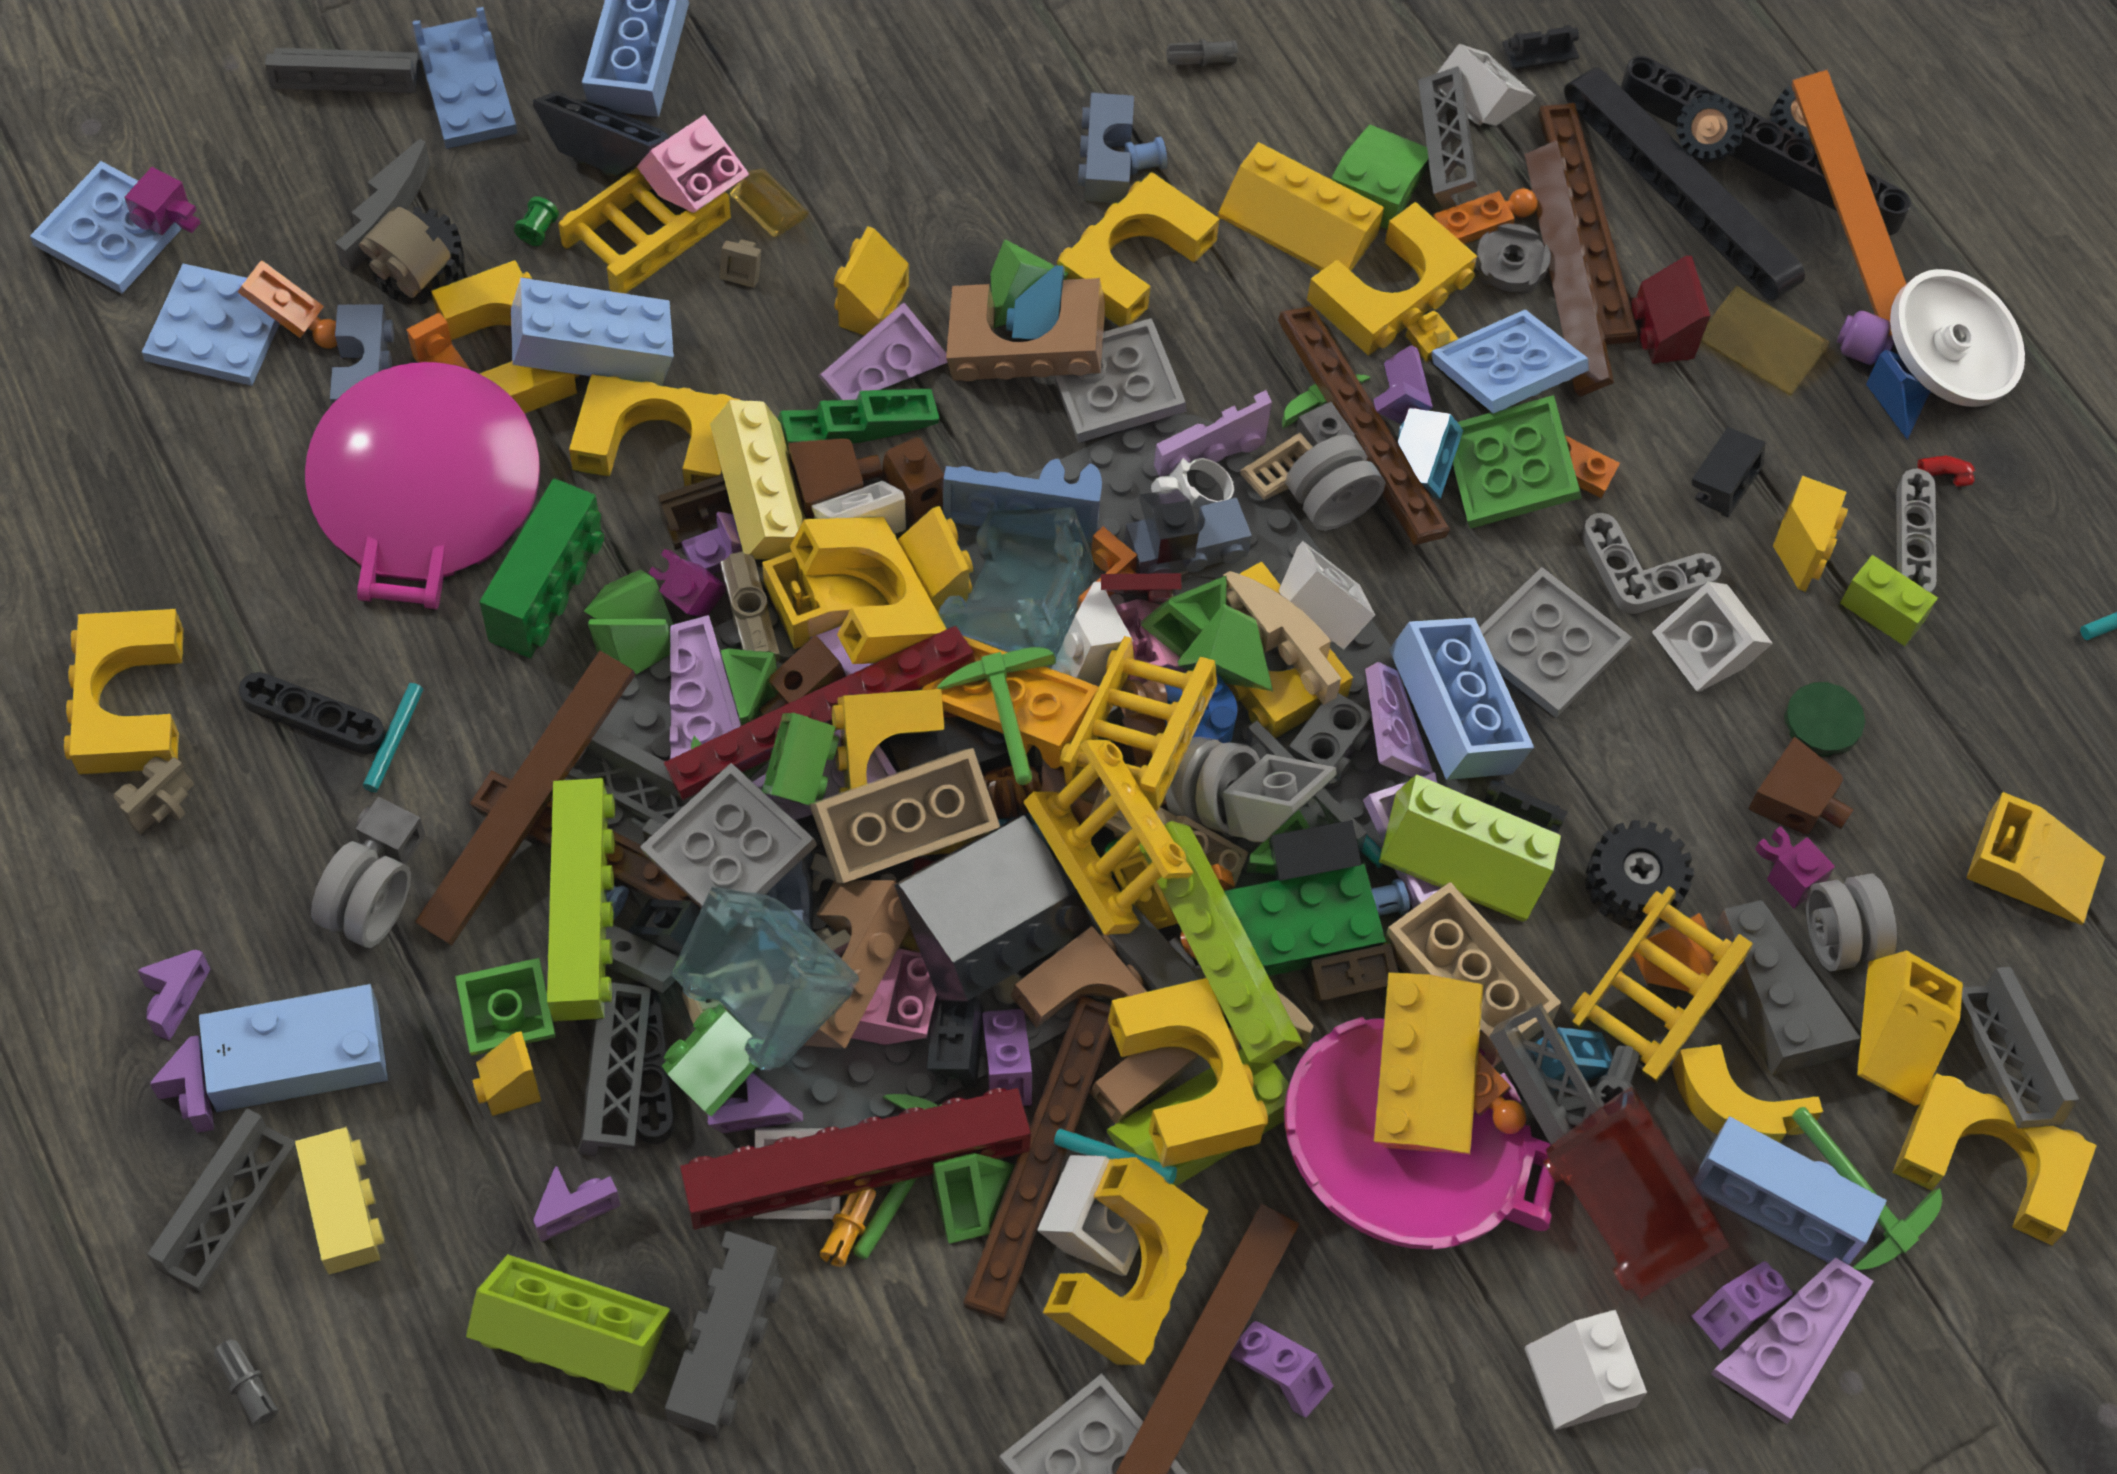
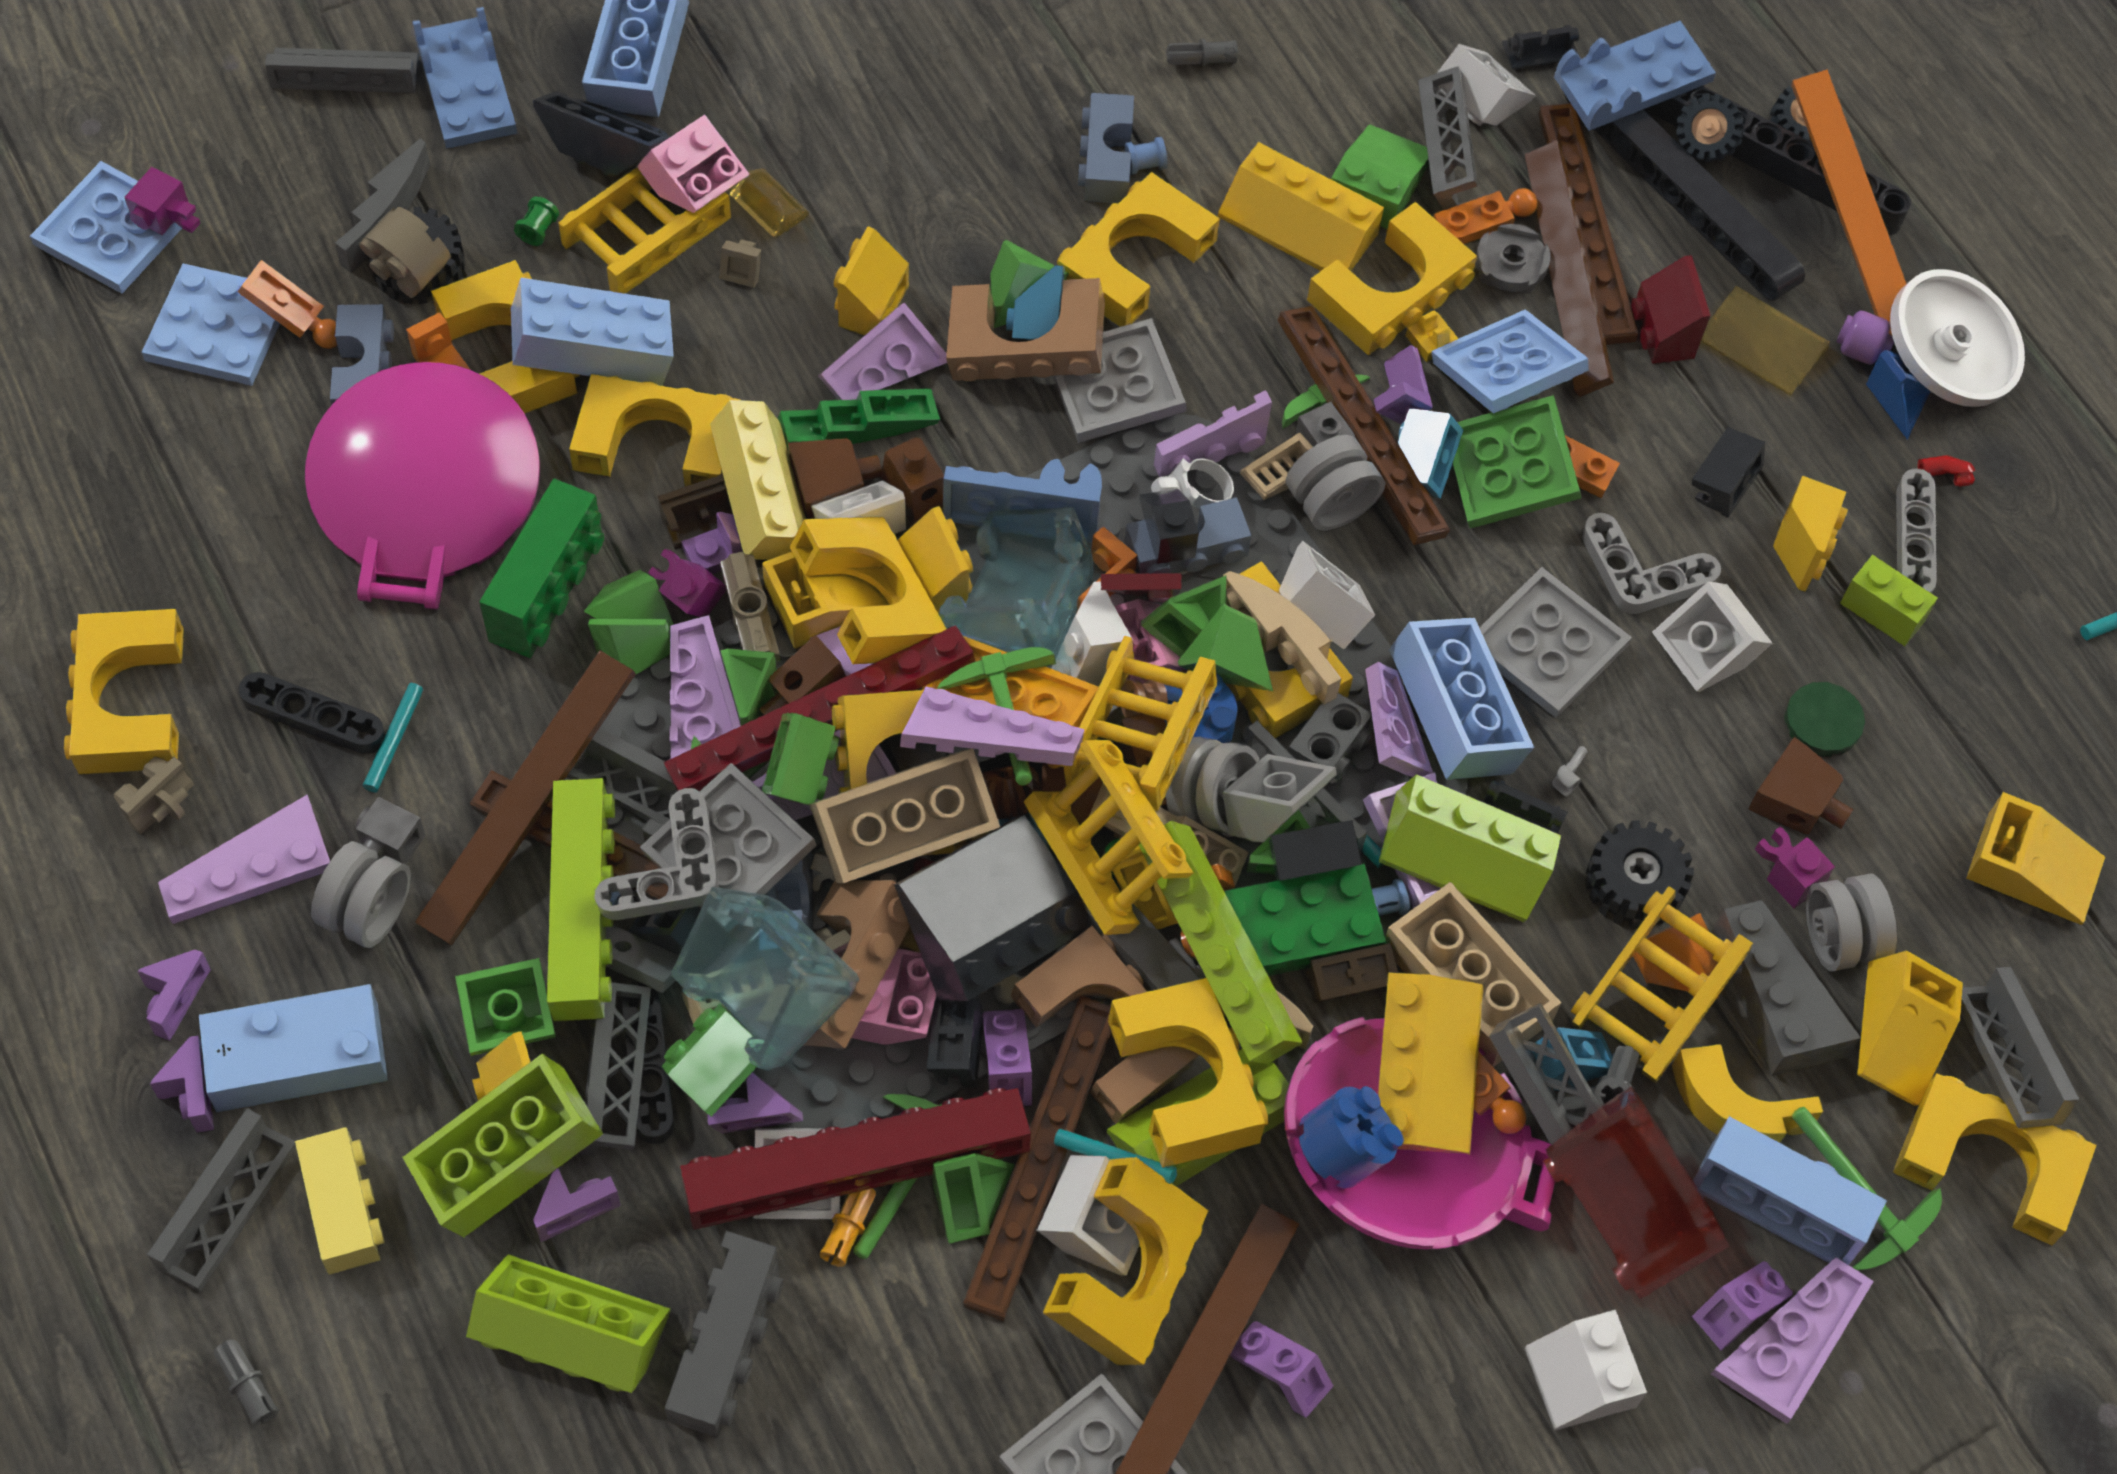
(257, 861): none -> lavender wing
(502, 1146): none -> lime brick
(678, 878): none -> light grey beam
(992, 729): none -> lavender wing
(1349, 1136): none -> blue brick
(1566, 779): none -> light grey hand
(1632, 74): none -> medium blue hinge

